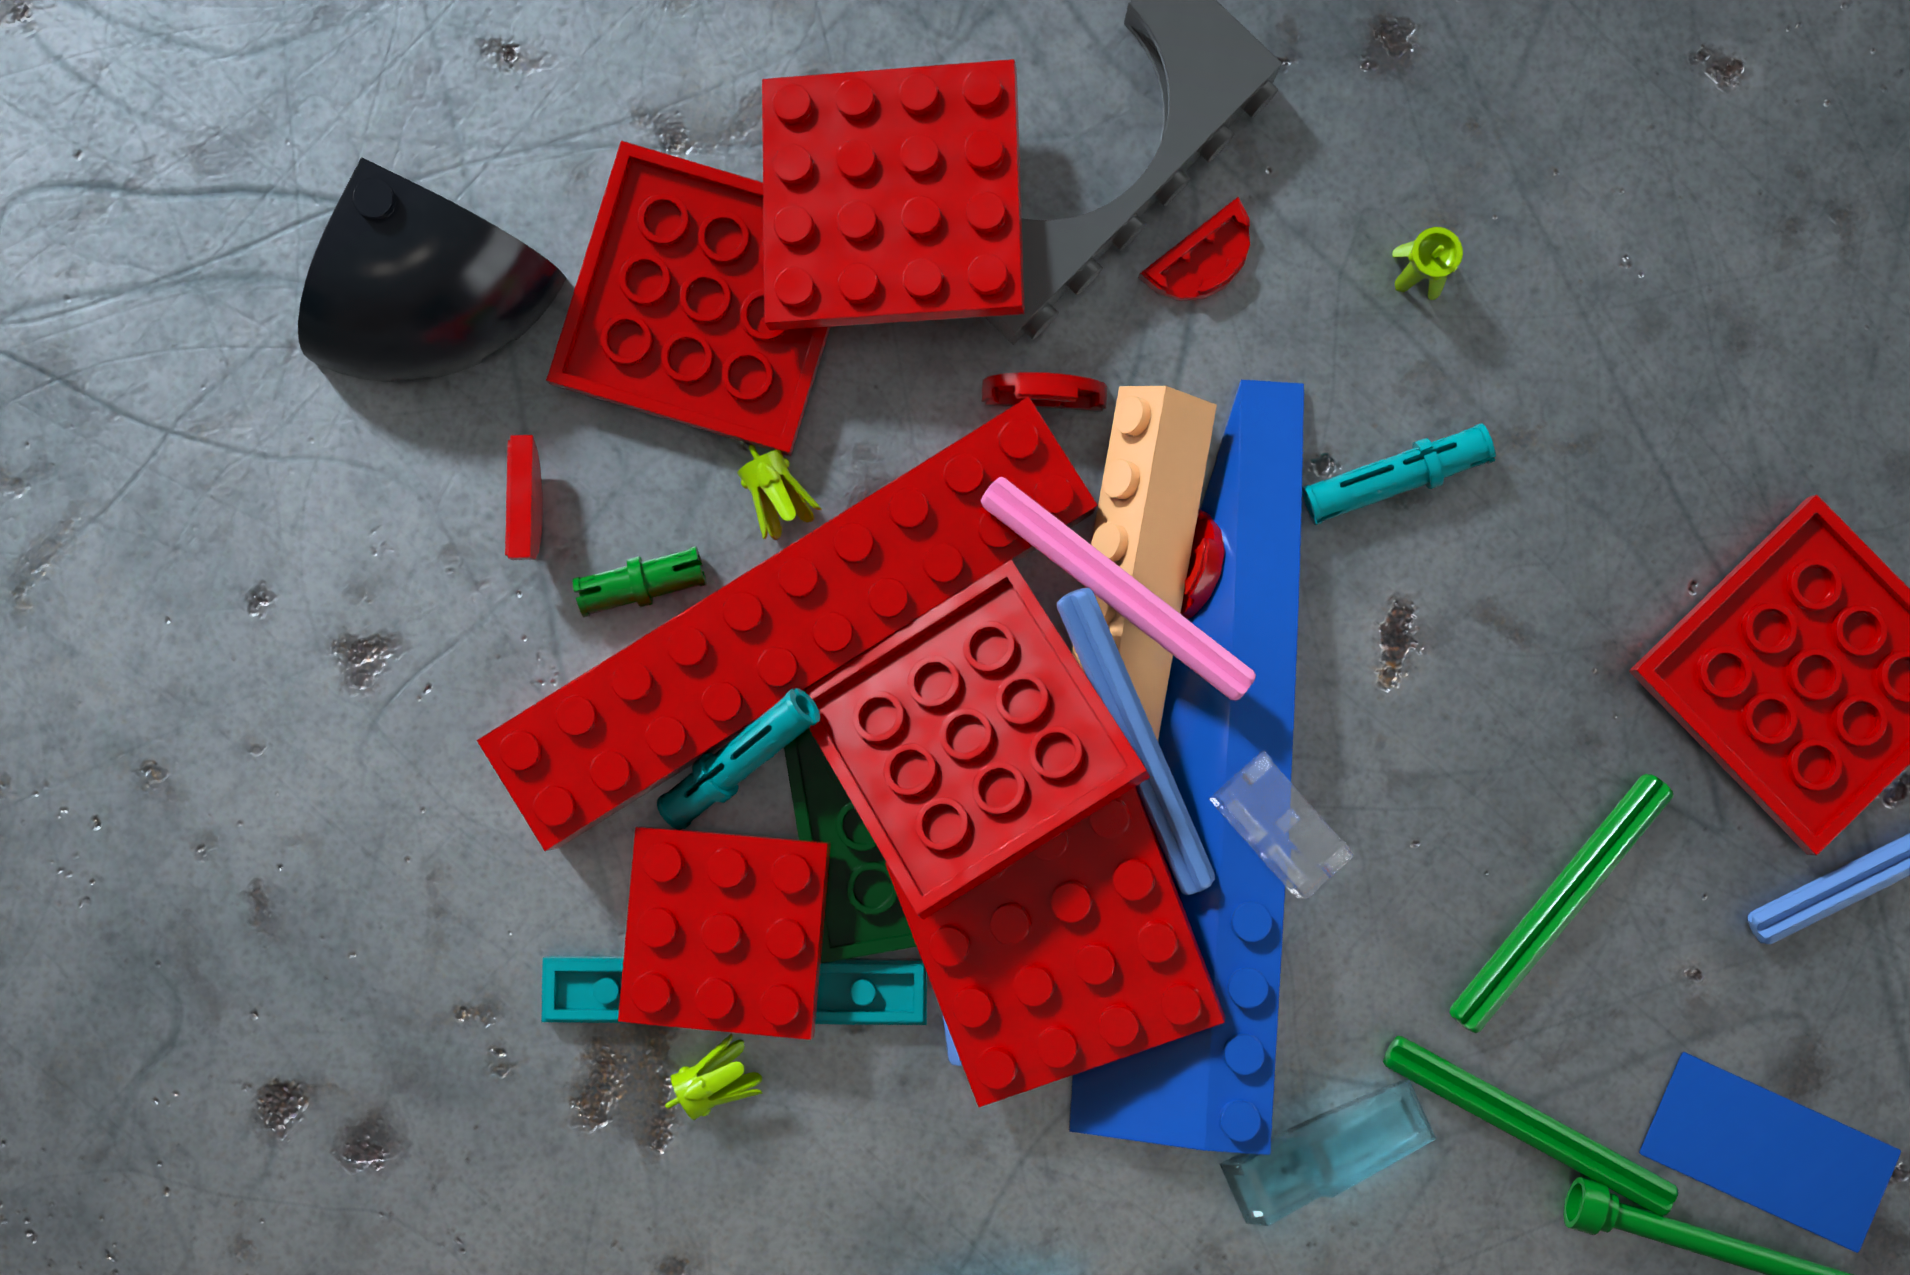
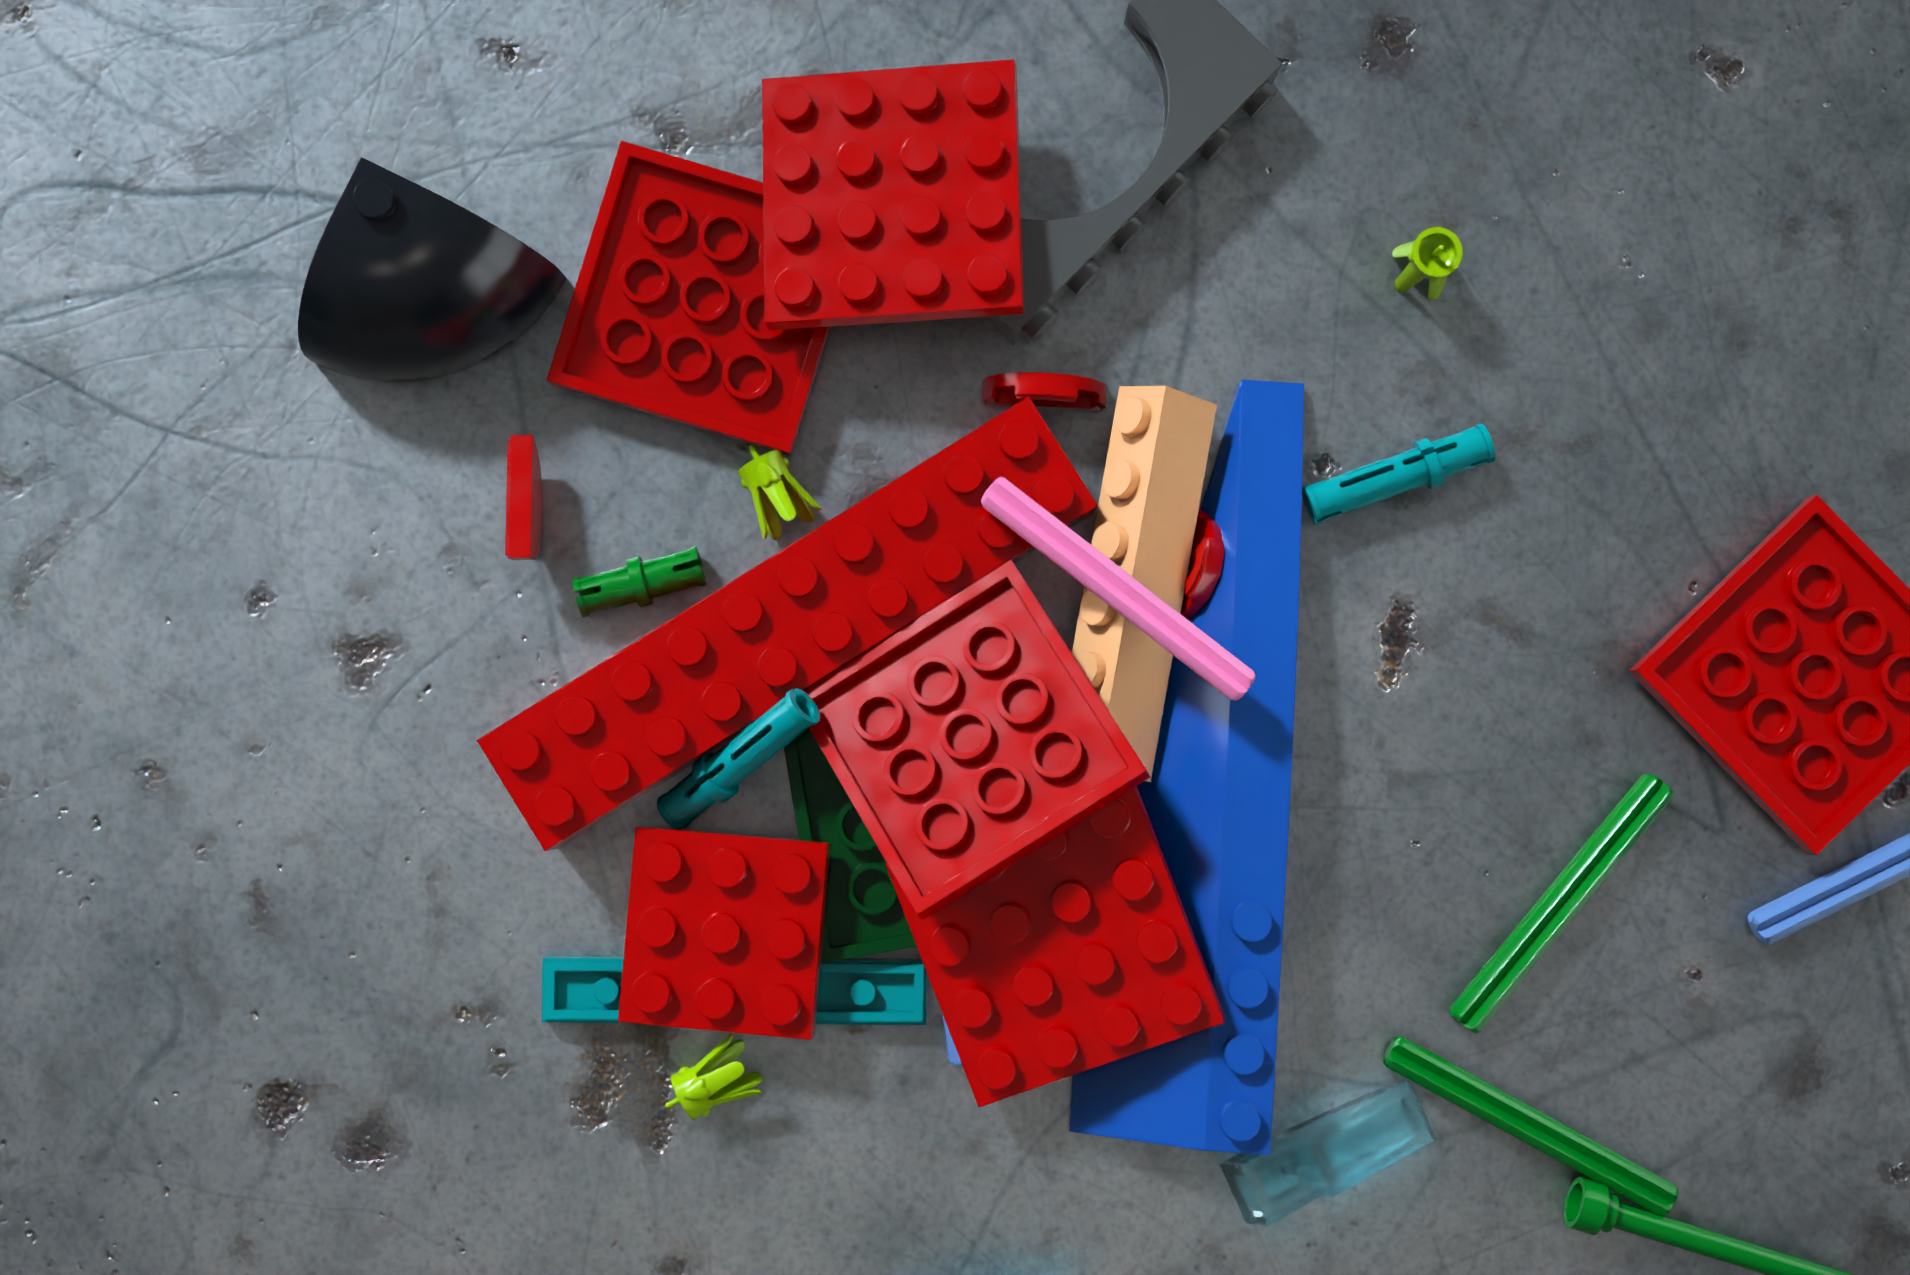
(1159, 792): medium blue axle -> none
(1204, 259): red tile -> none
(1281, 826): clear hinge -> none
(1770, 1152): blue sticker -> none

